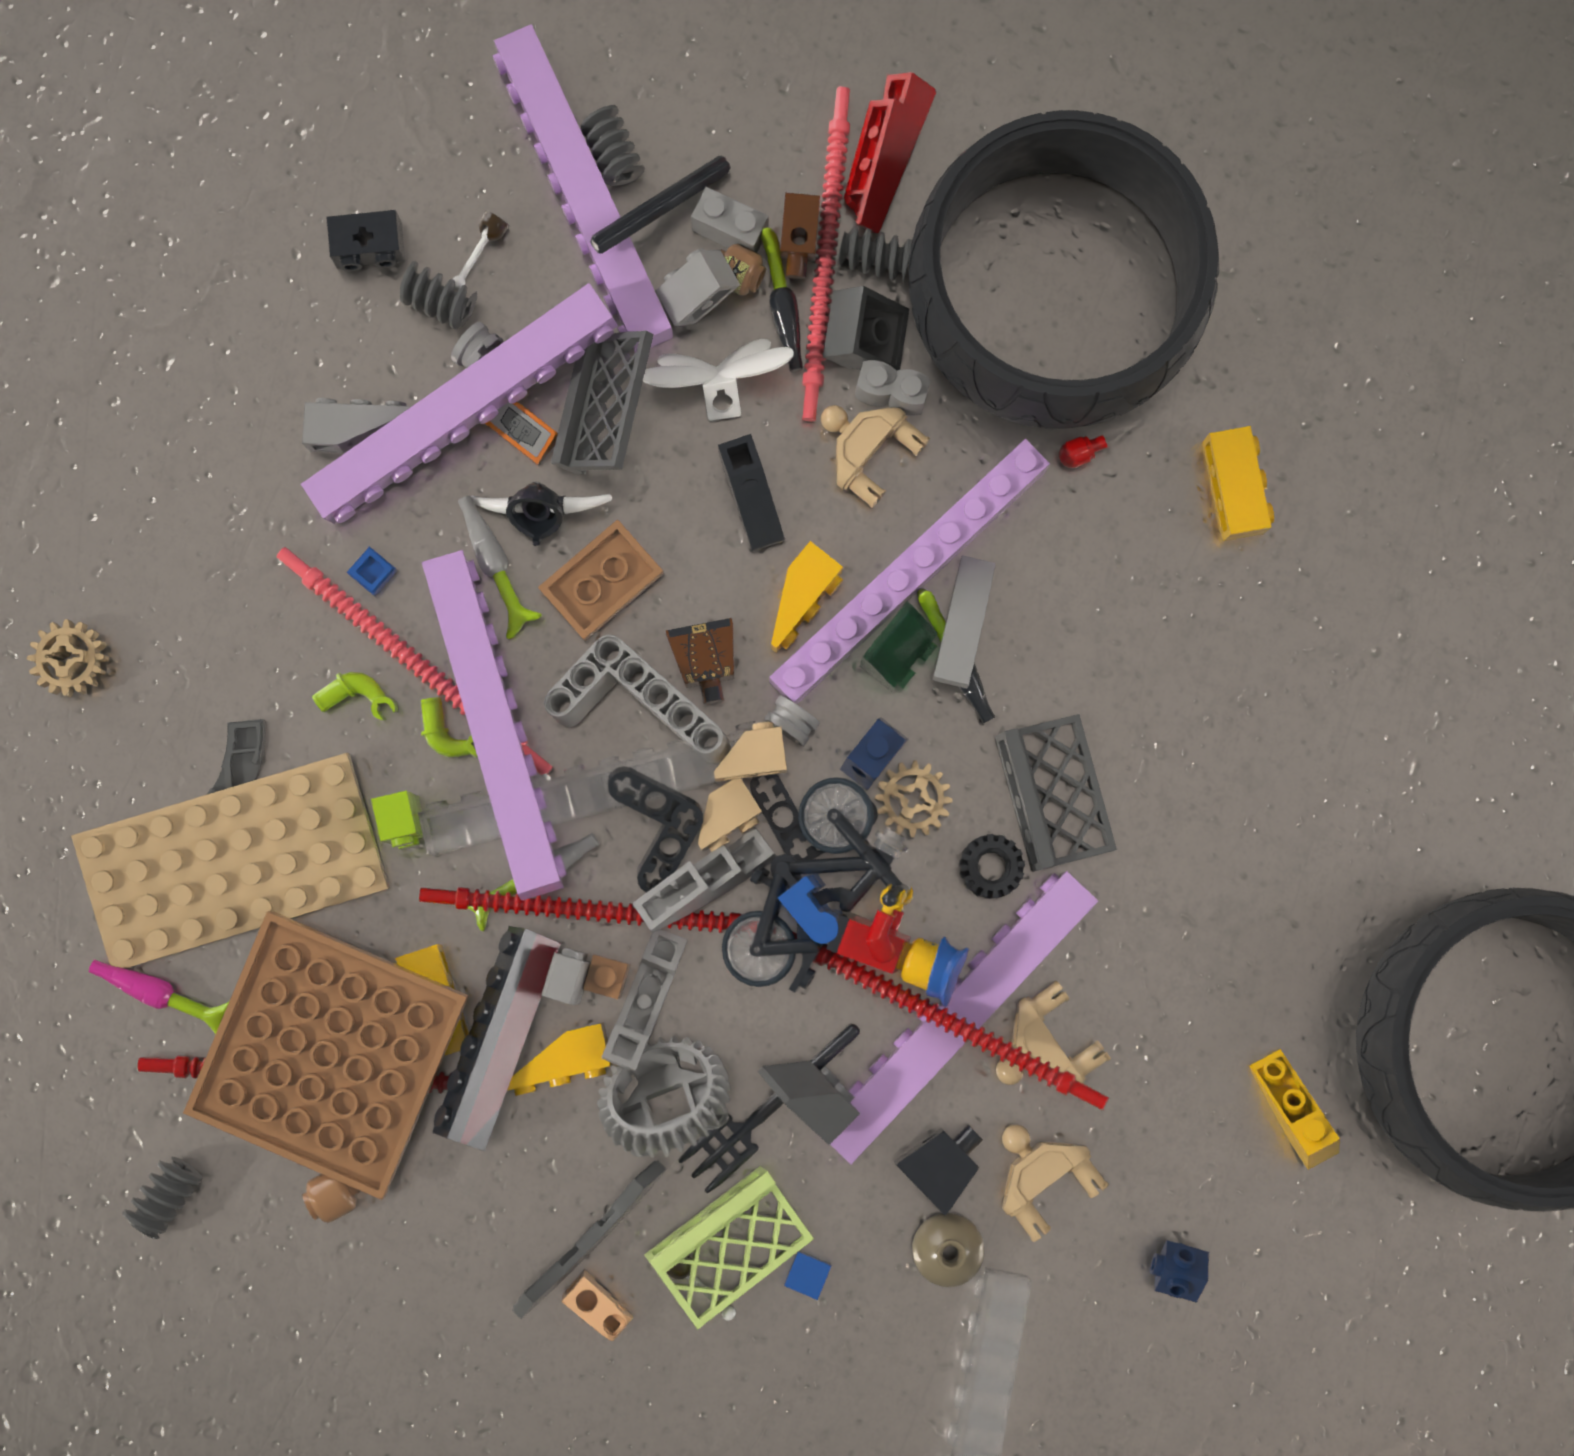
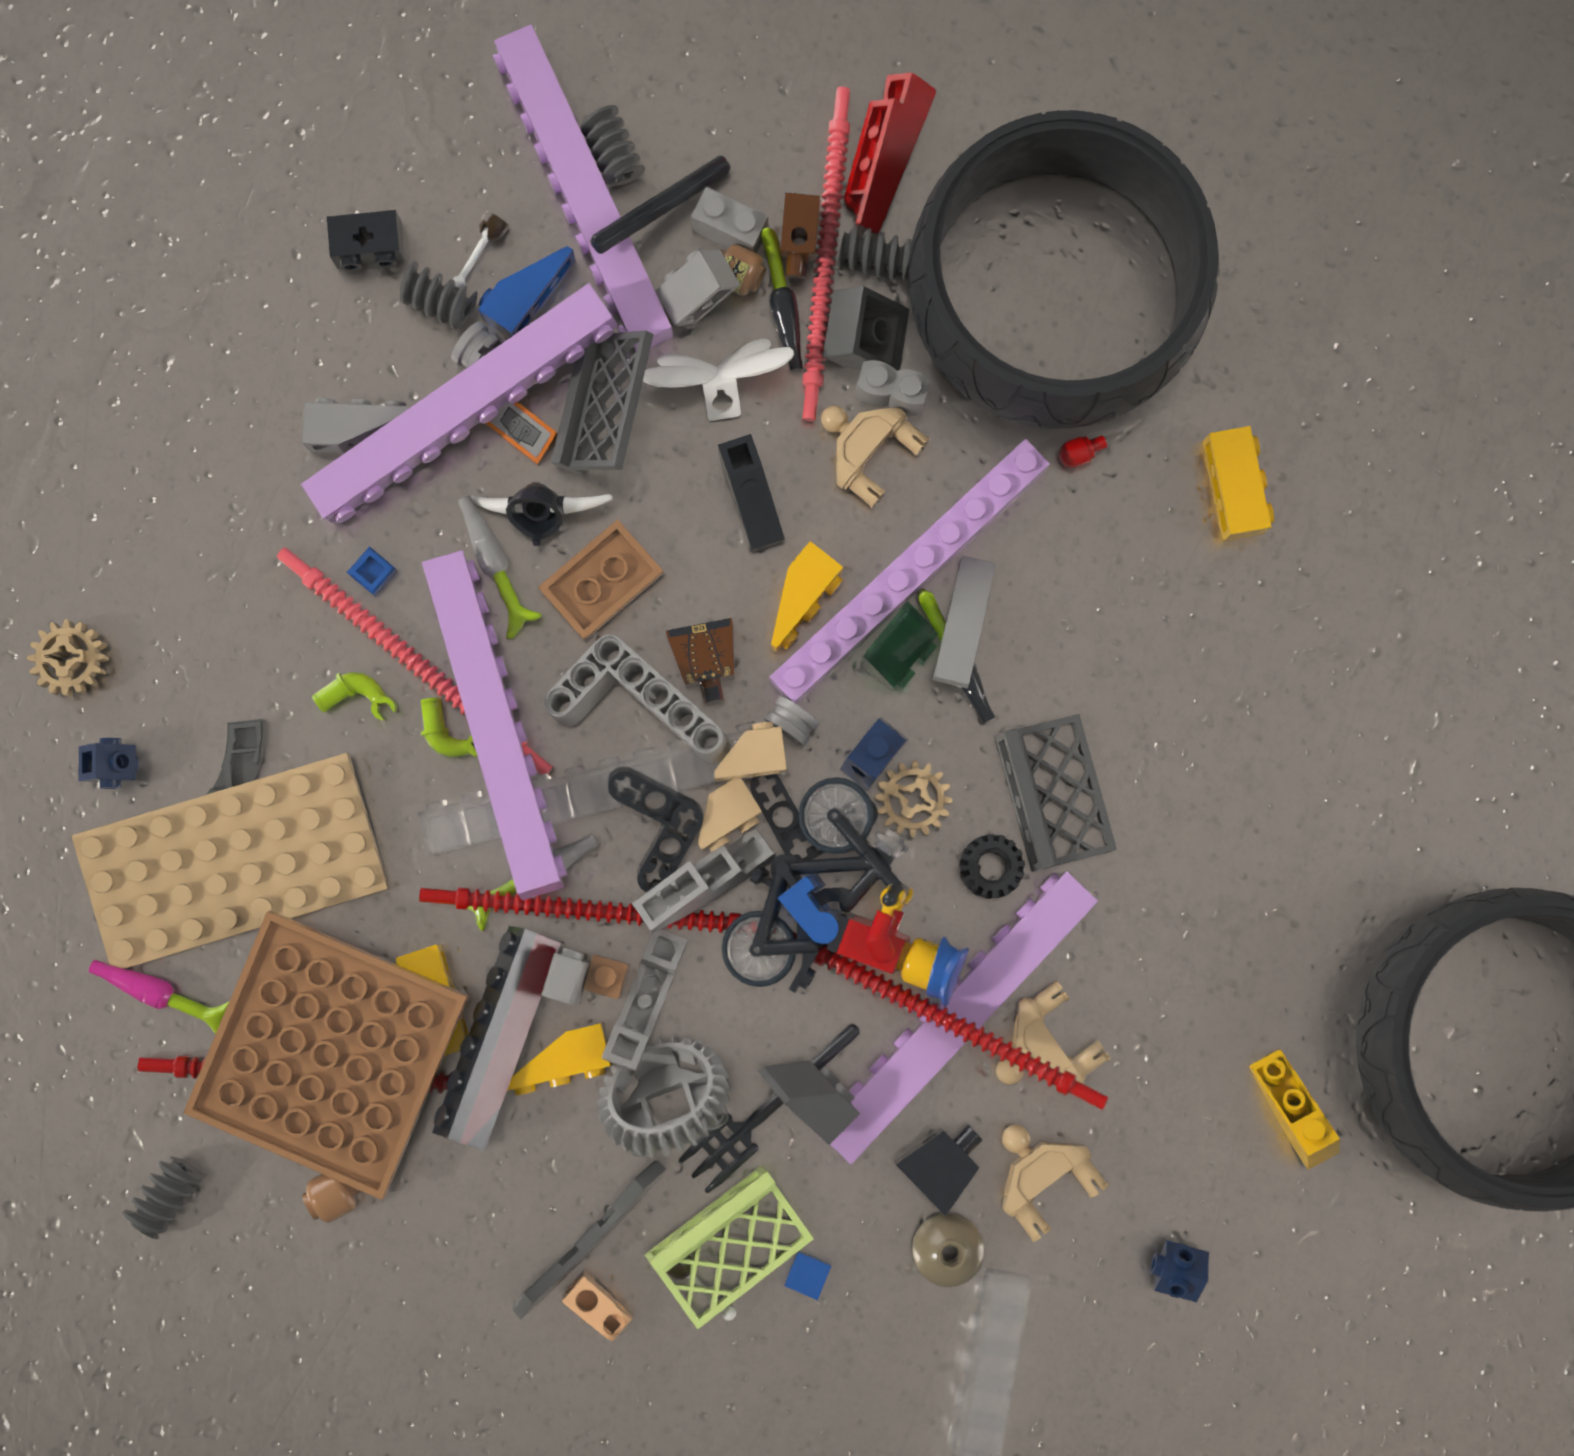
(107, 763): none -> dark blue brick
(398, 819): lime brick -> none
(522, 295): none -> blue slope

